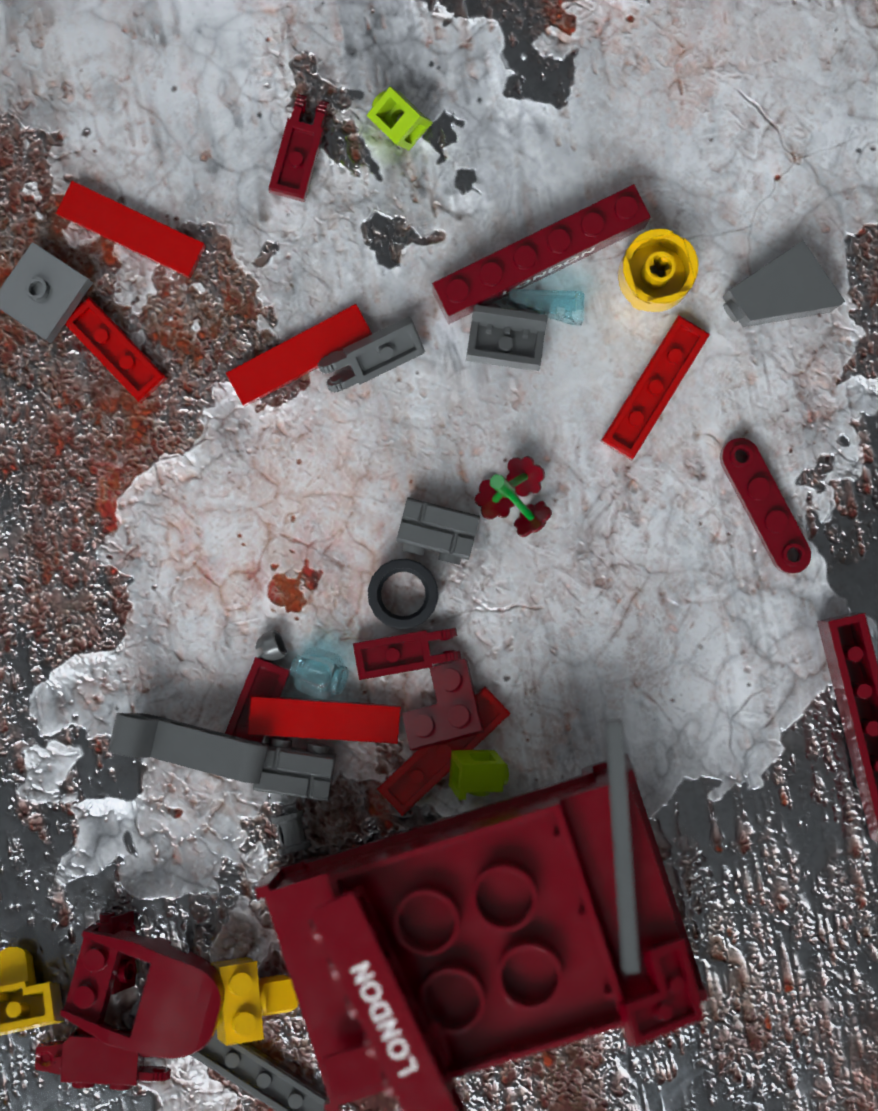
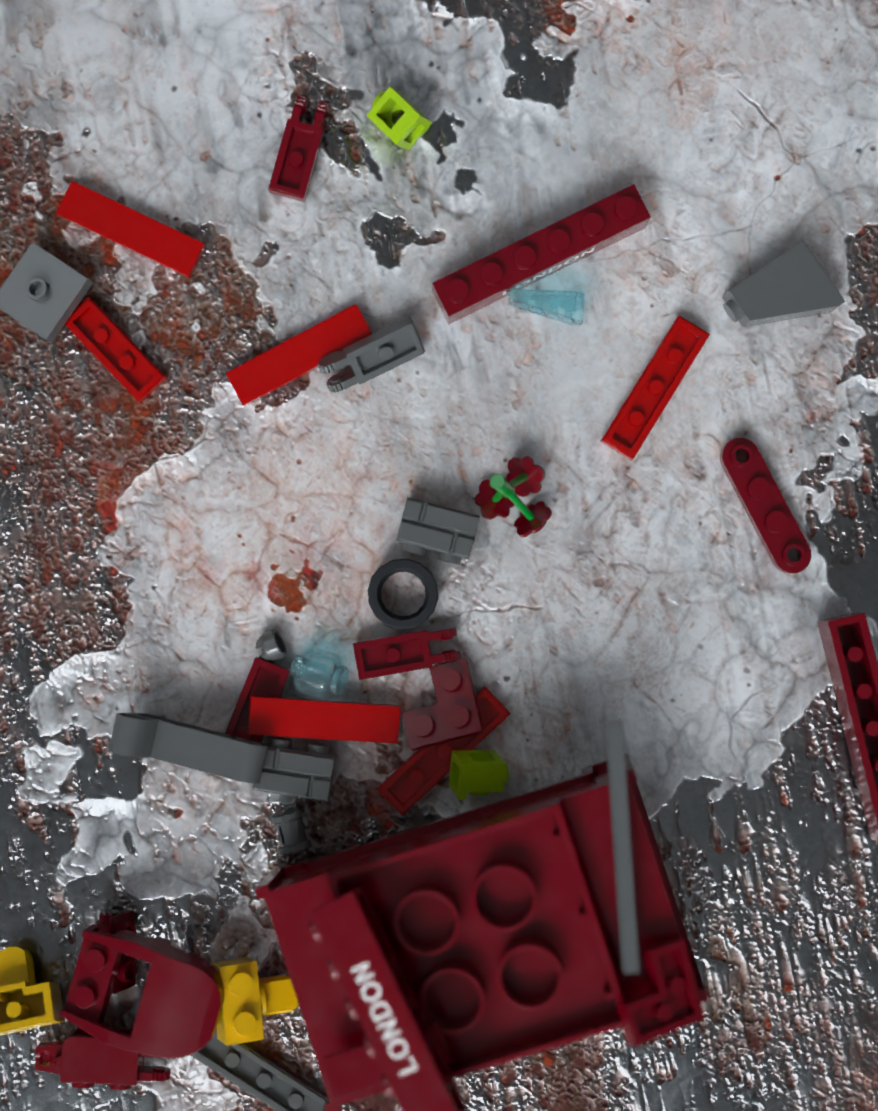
(506, 337): dark grey bracket -> none
(667, 253): yellow brick -> none

